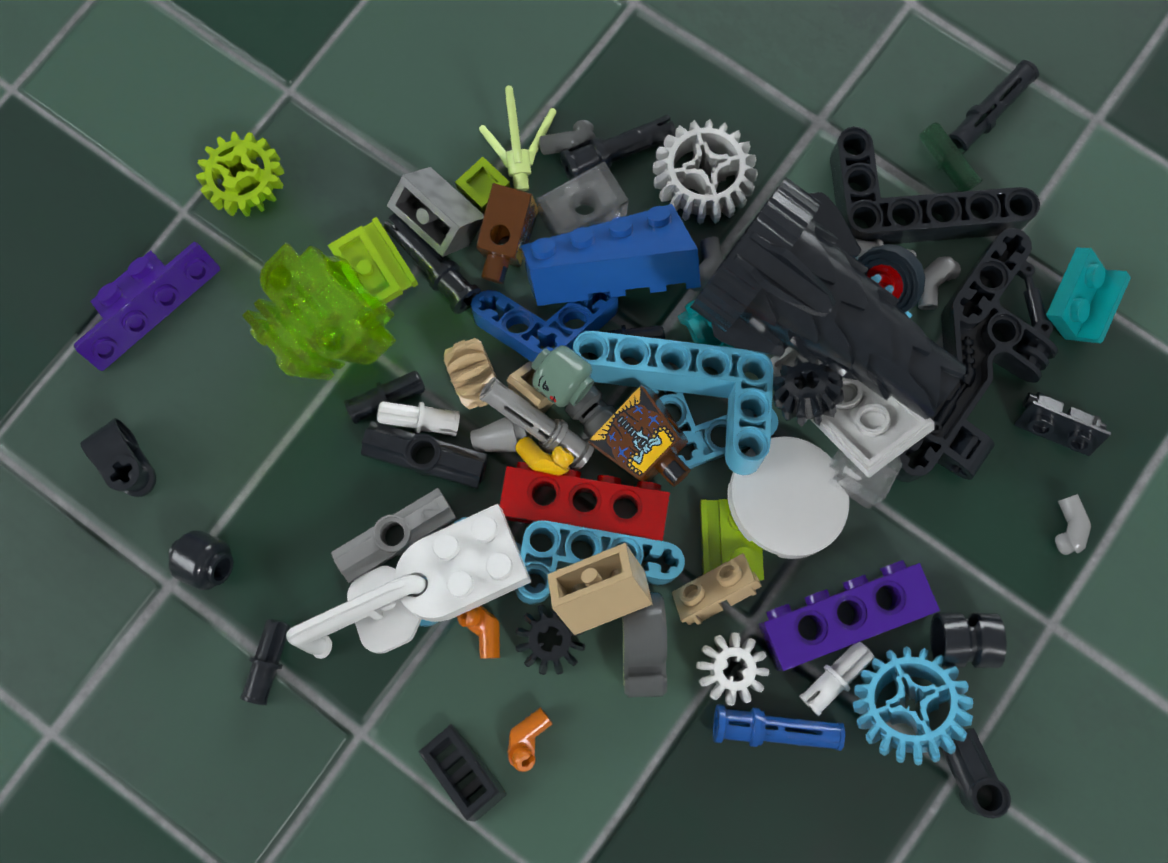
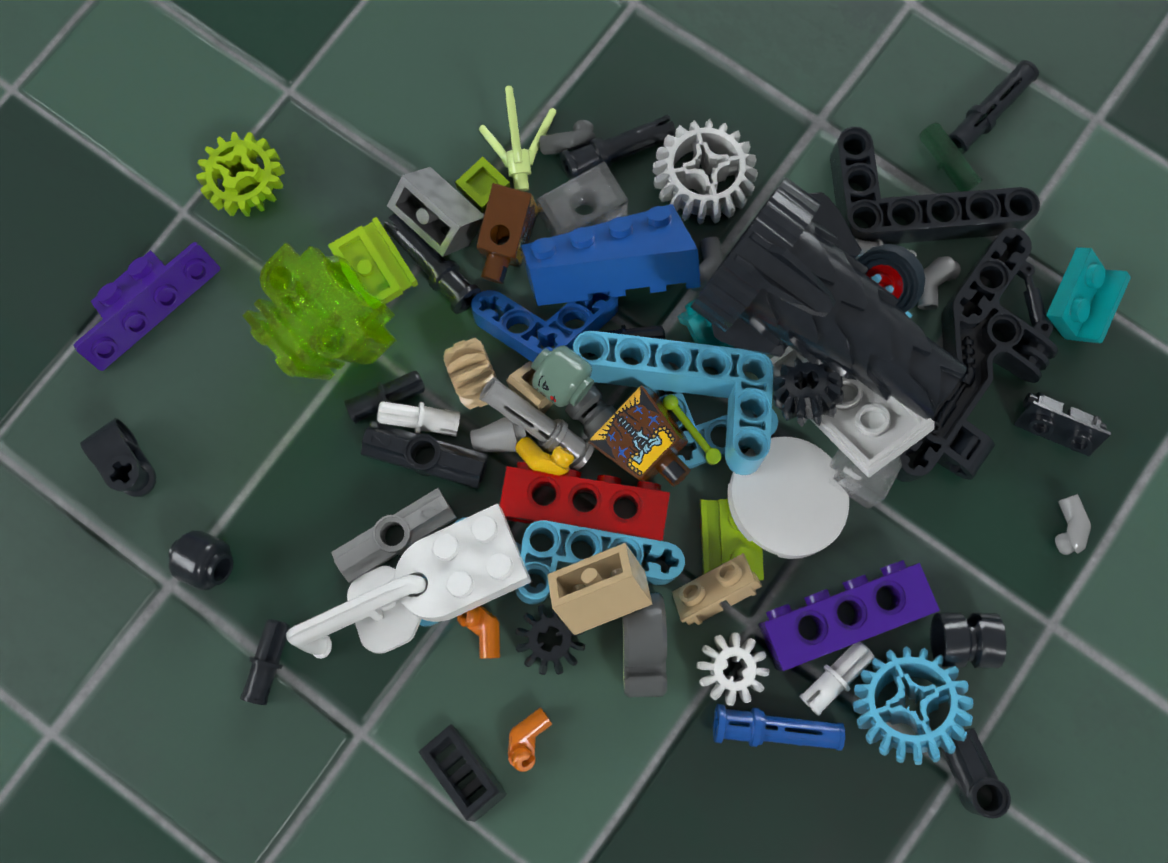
(712, 455): none -> lime hinge

